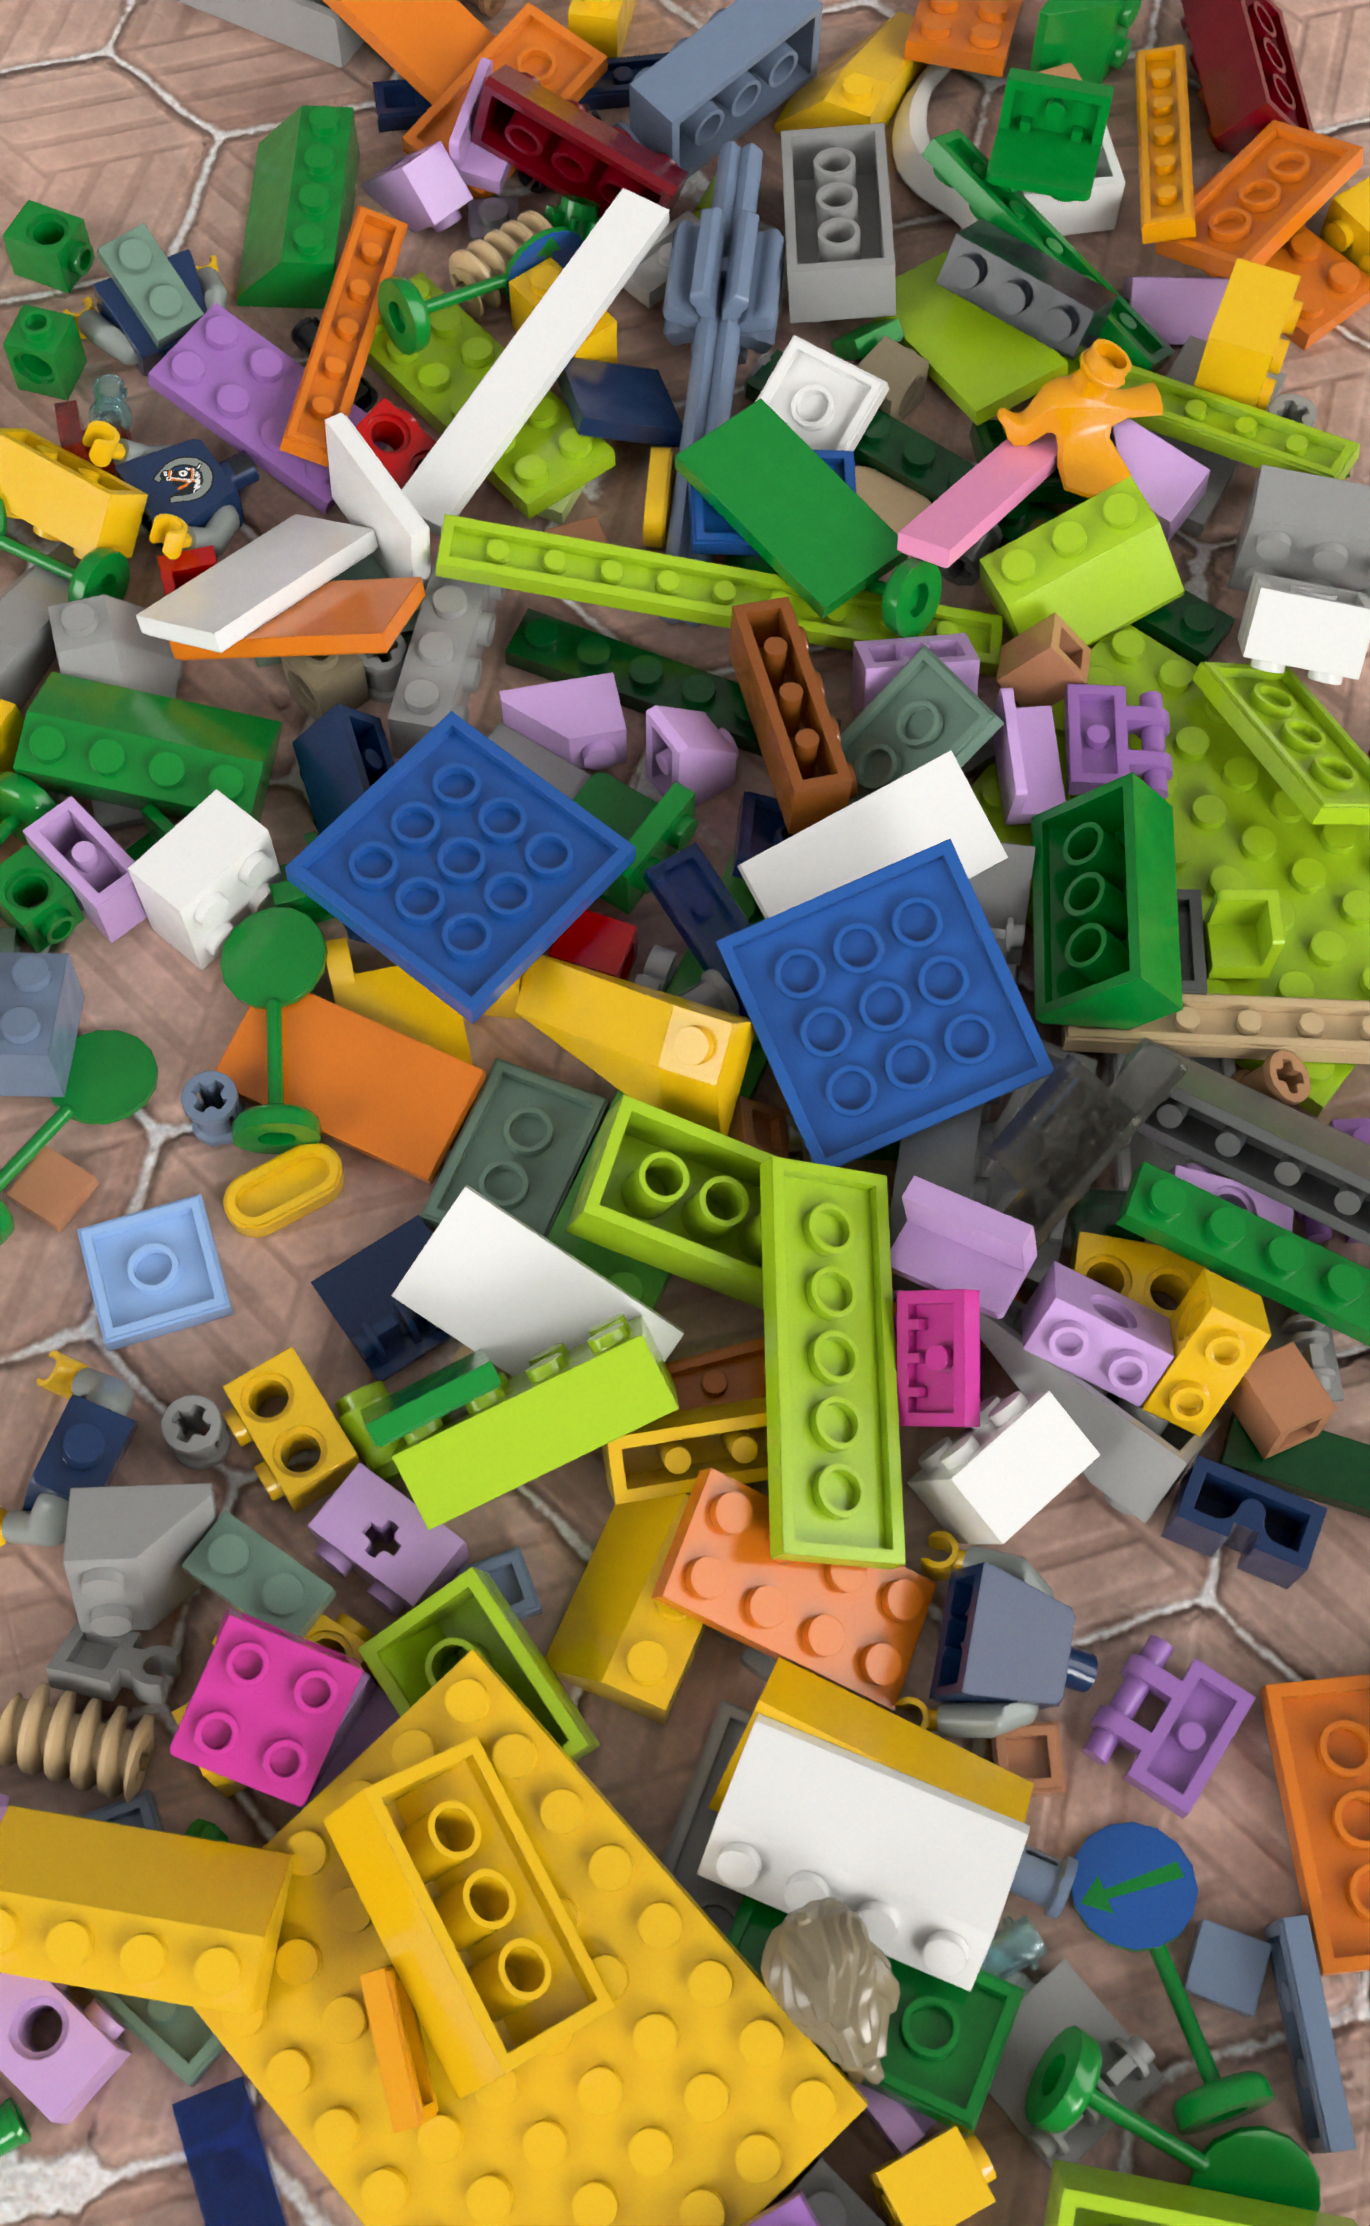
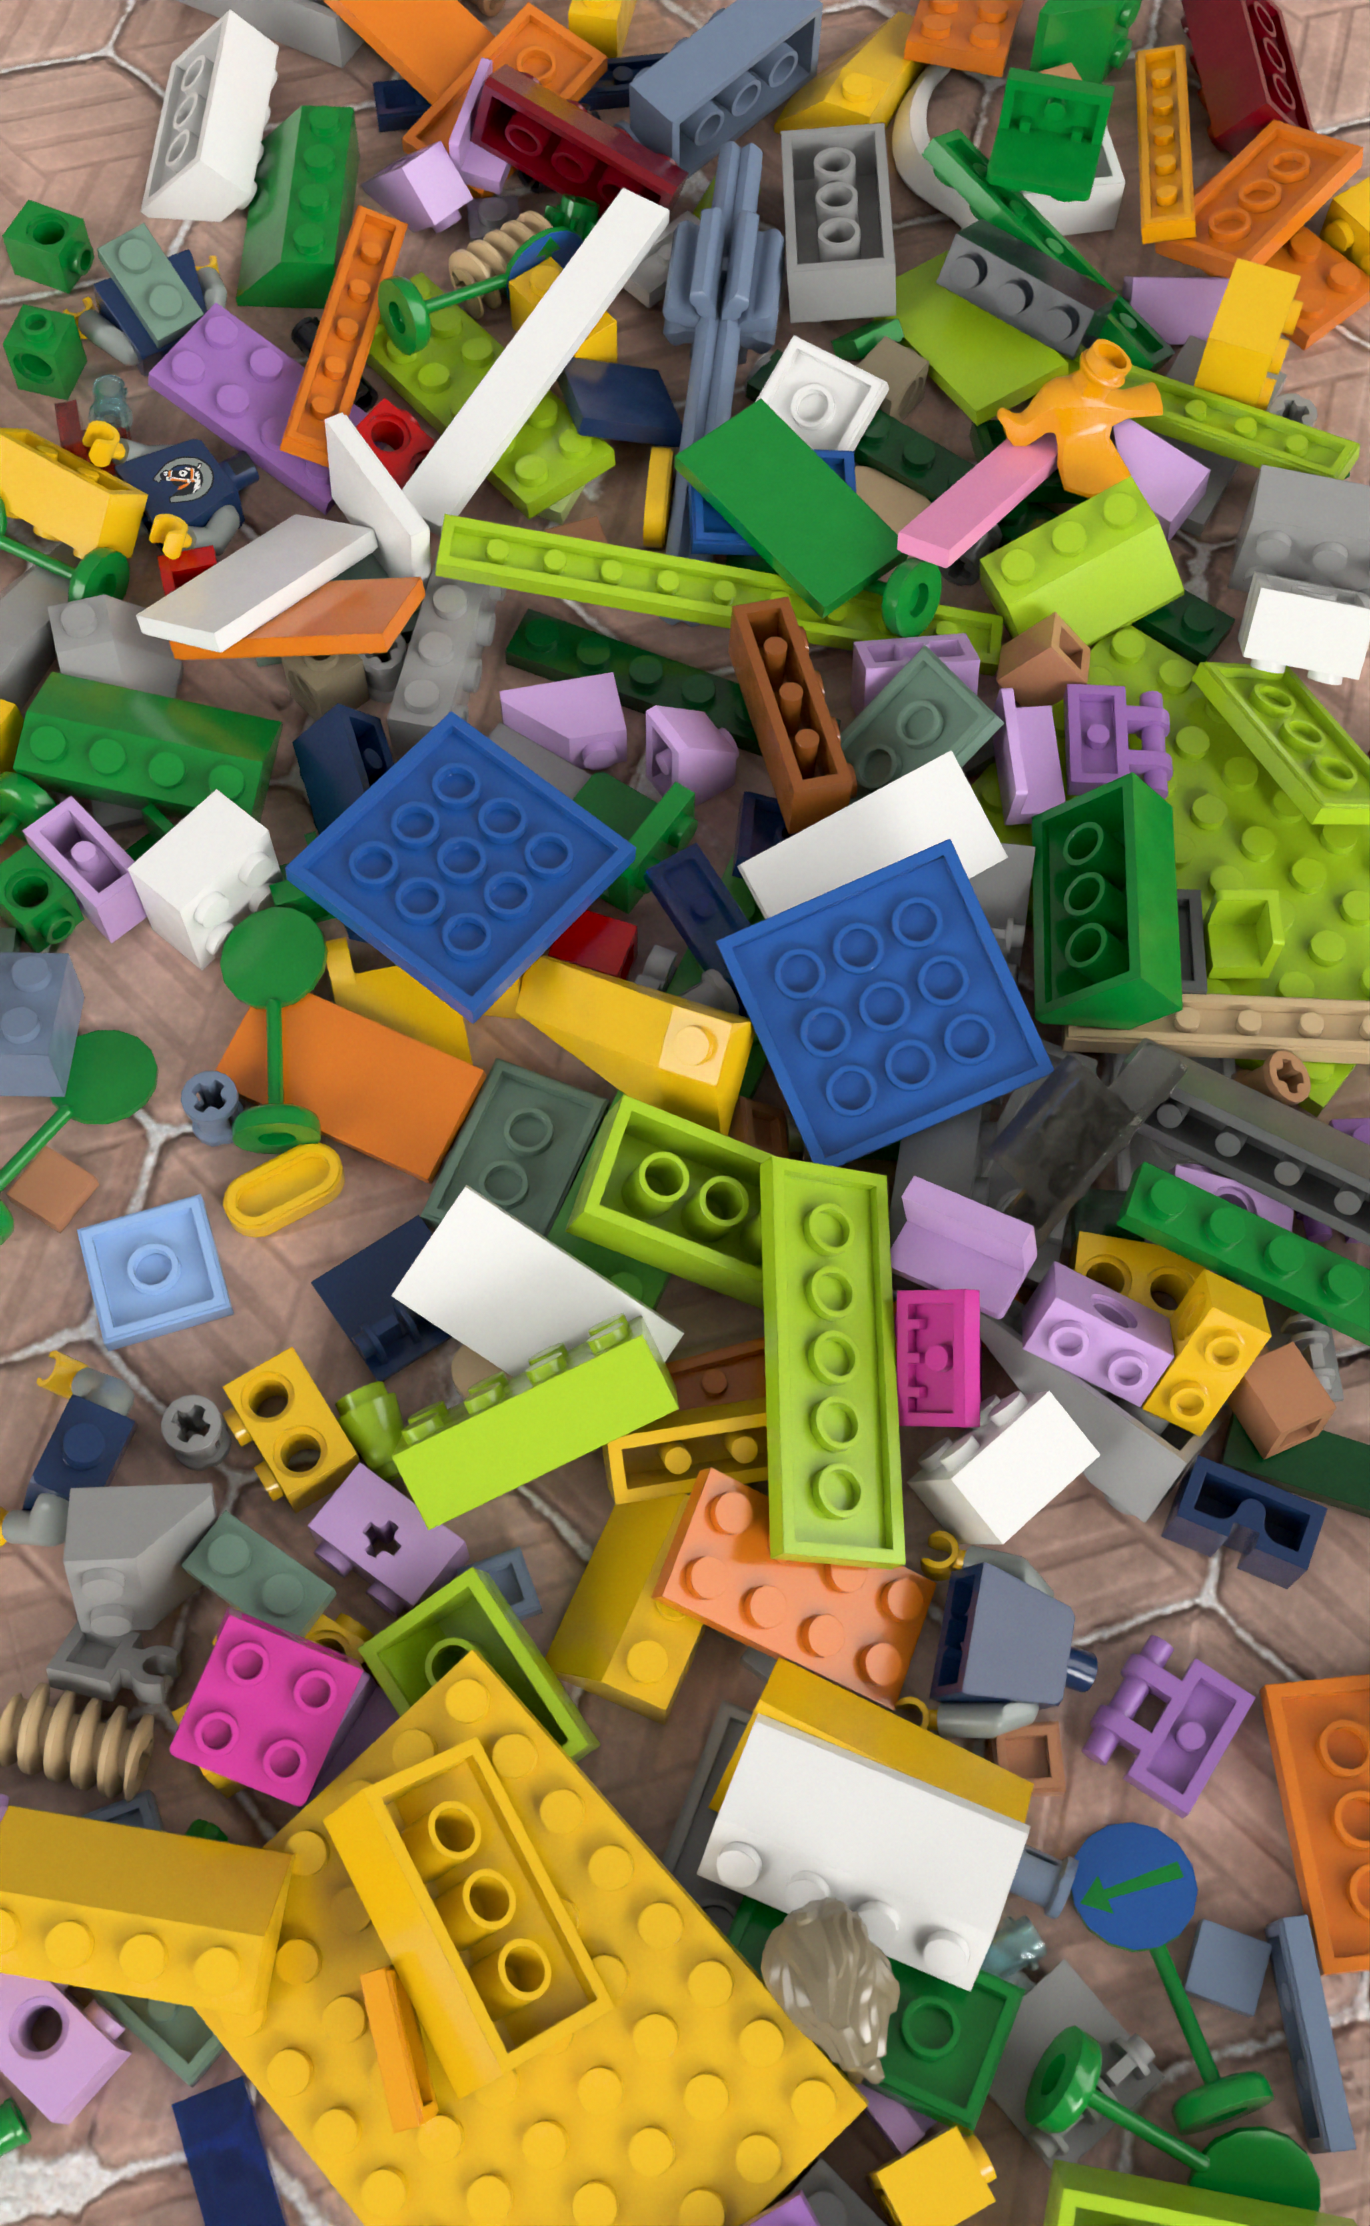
(212, 124): none -> white slope
(430, 1398): green tile -> none

